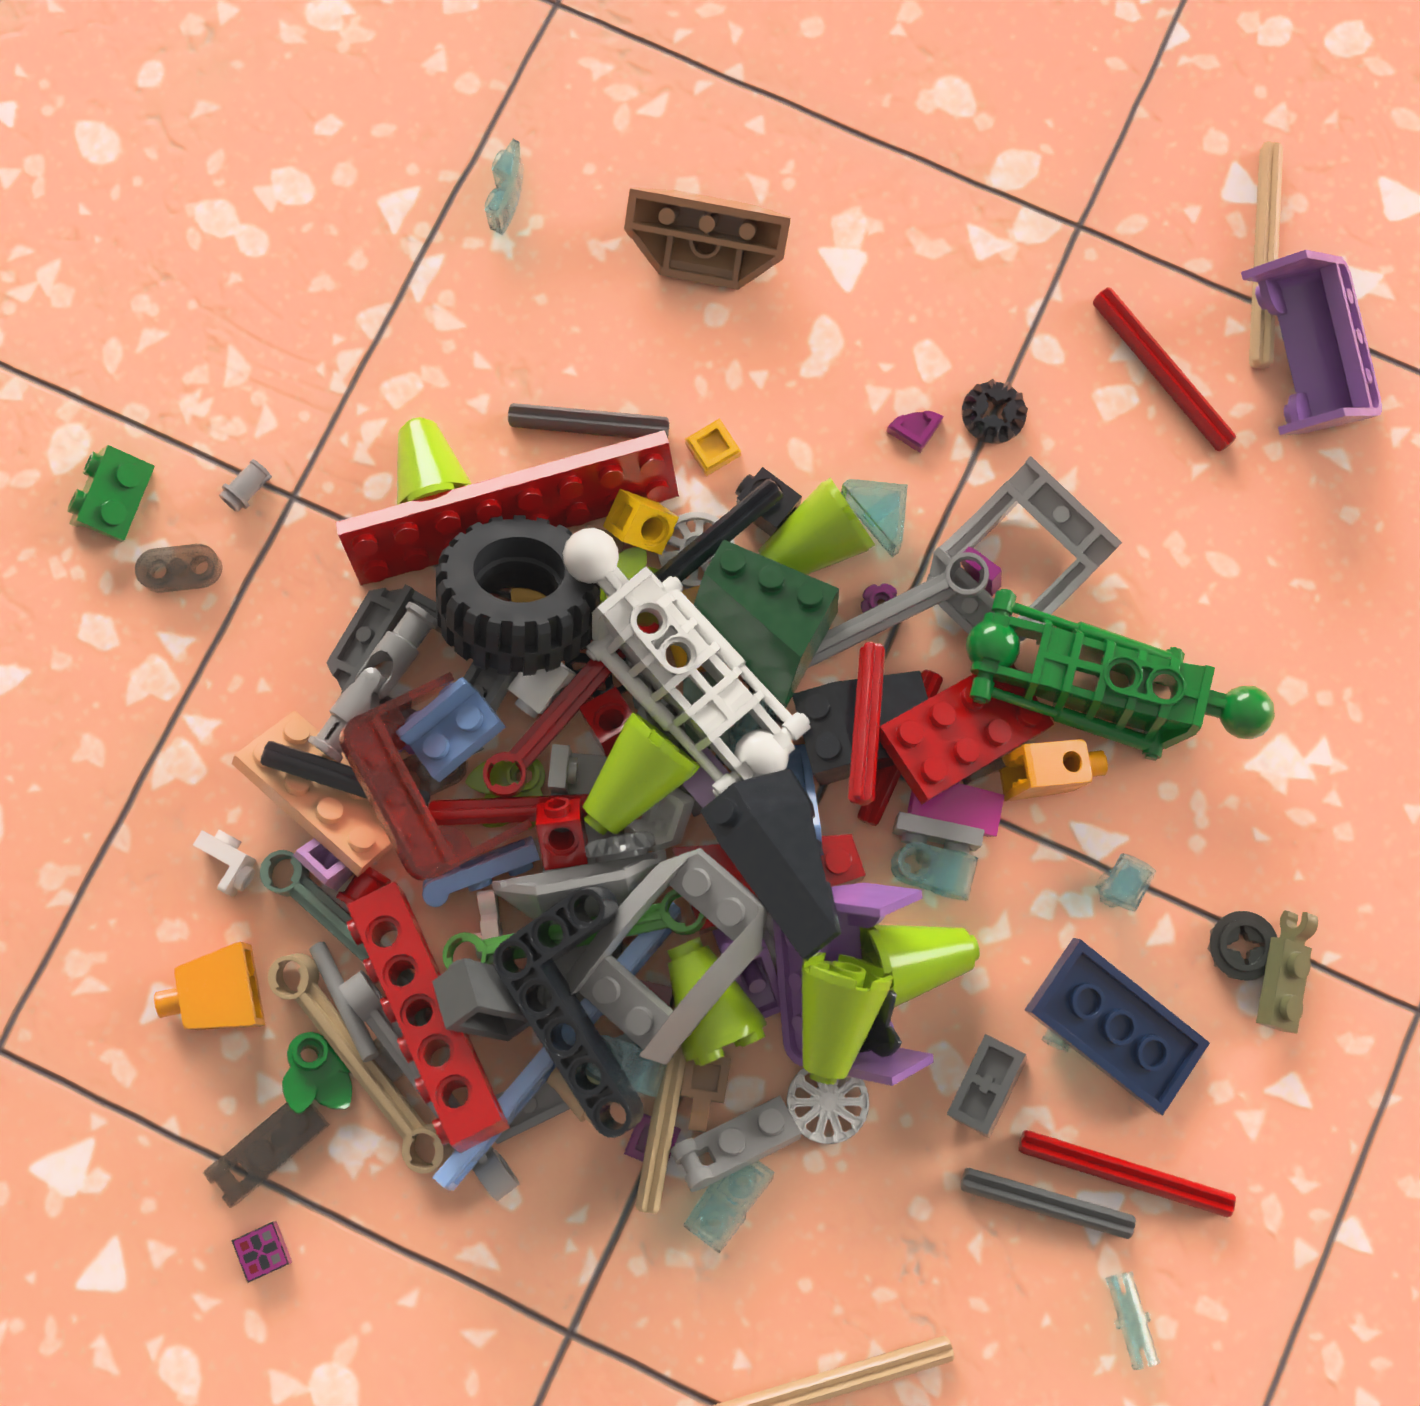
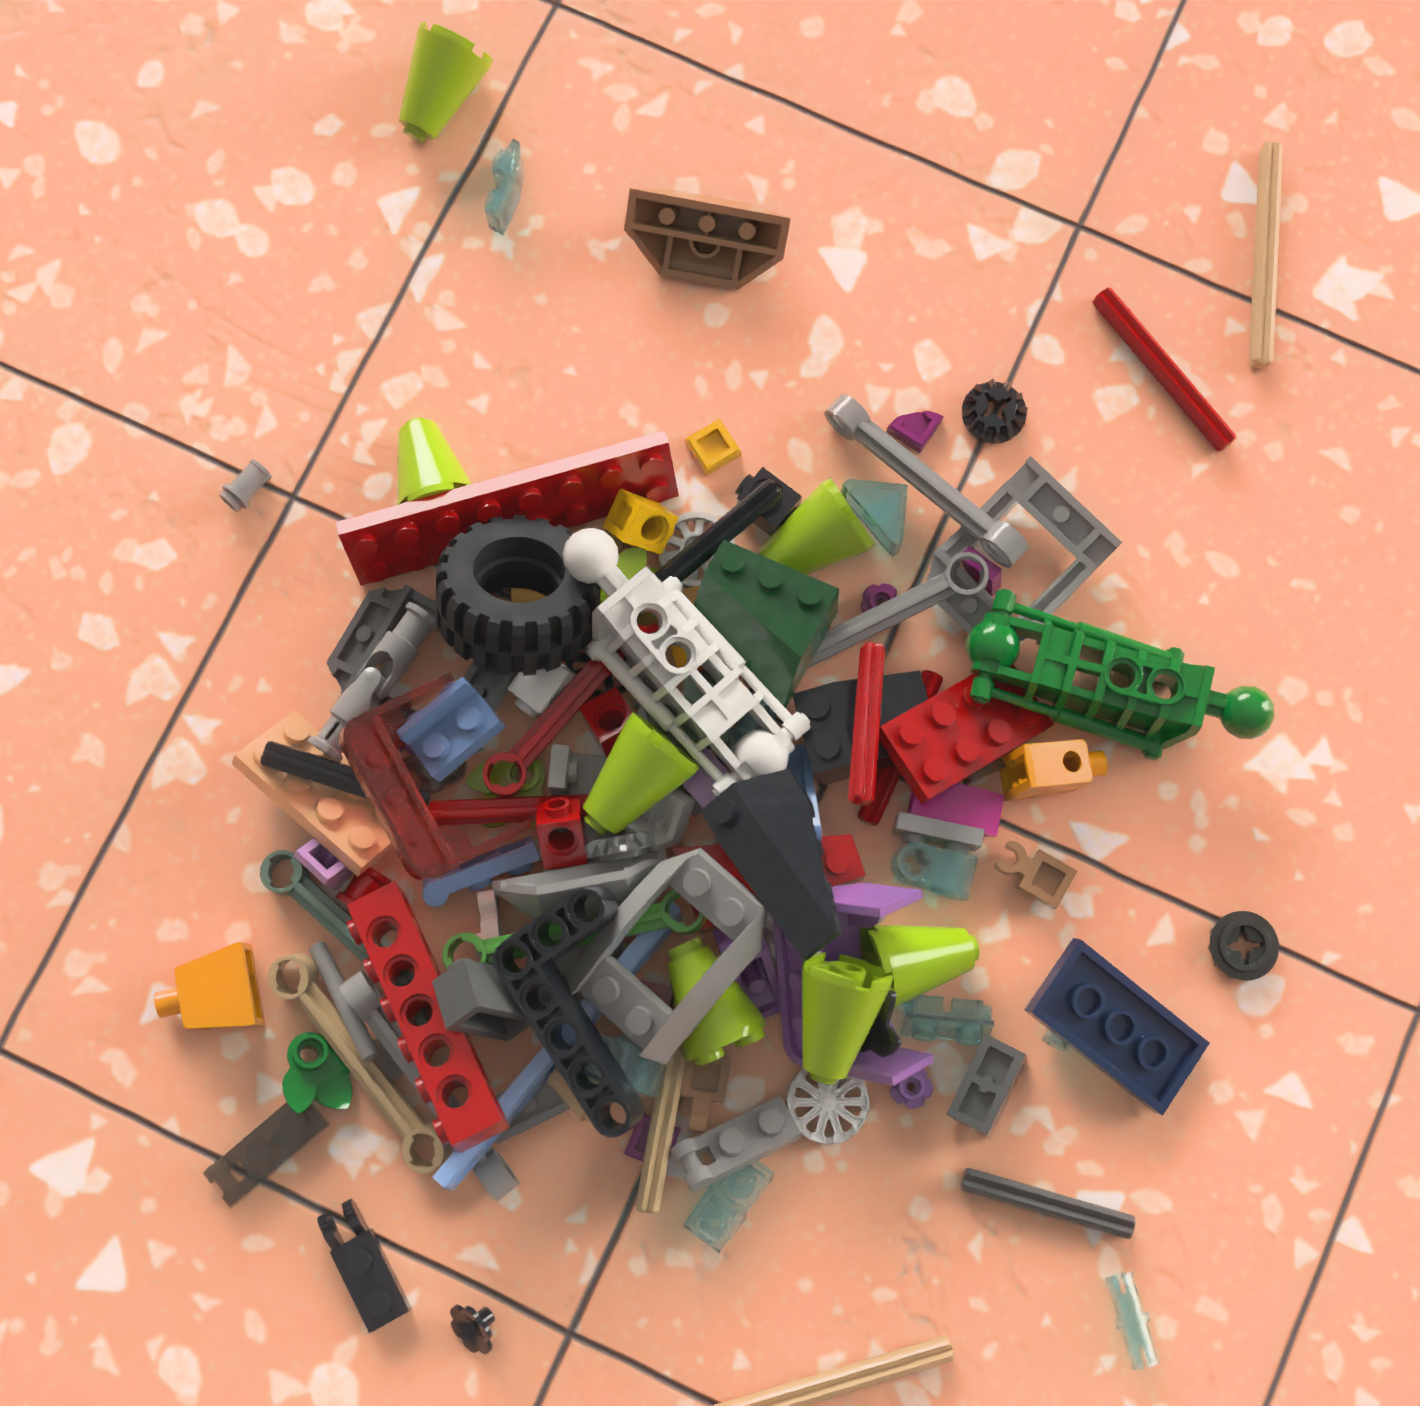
(110, 493): green bracket -> none
(180, 568): clear smoke plate -> none
(226, 850): white bracket -> none
(261, 1251): tile -> none
(365, 1269): none -> black hinge
(439, 80): none -> lime cone
(473, 1327): none -> black plant
(585, 421): dark grey axle -> none
(915, 1098): none -> medium lavender plate
(964, 1024): none -> clear light blue hinge
(997, 538): none -> light grey piece
(1042, 876): none -> medium nougat plate
(1125, 883): clear light blue piece -> none
(1127, 1173): red axle -> none
(1287, 973): olive plate -> none
(1321, 338): medium lavender windscreen -> none

